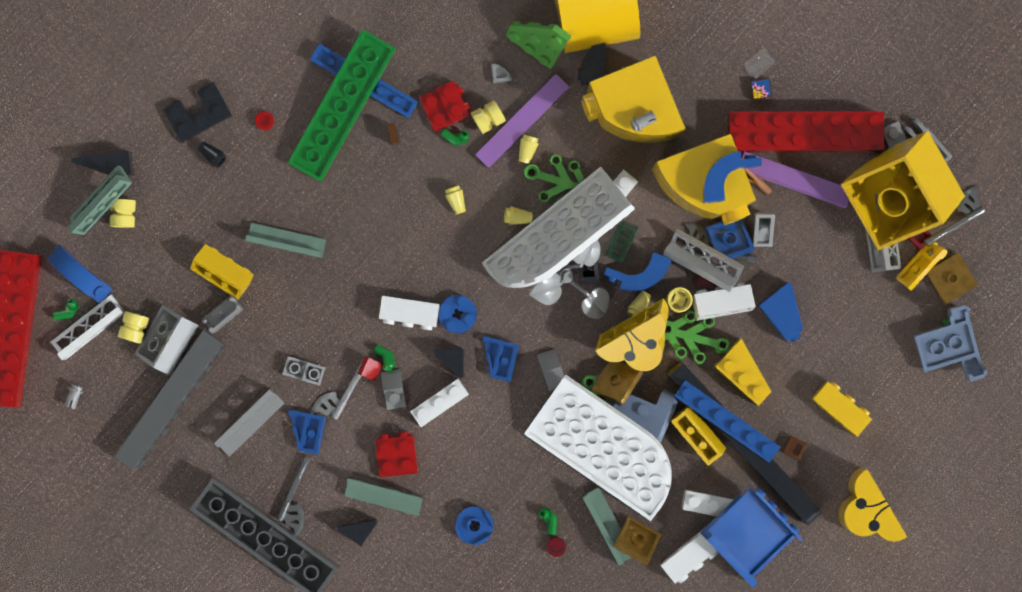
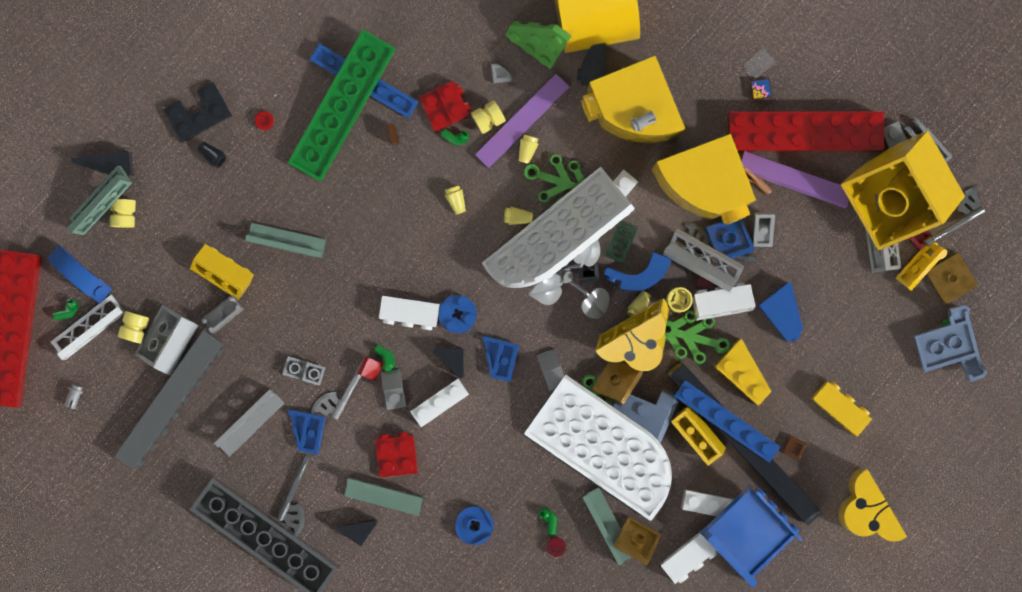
(714, 182): blue arch -> none

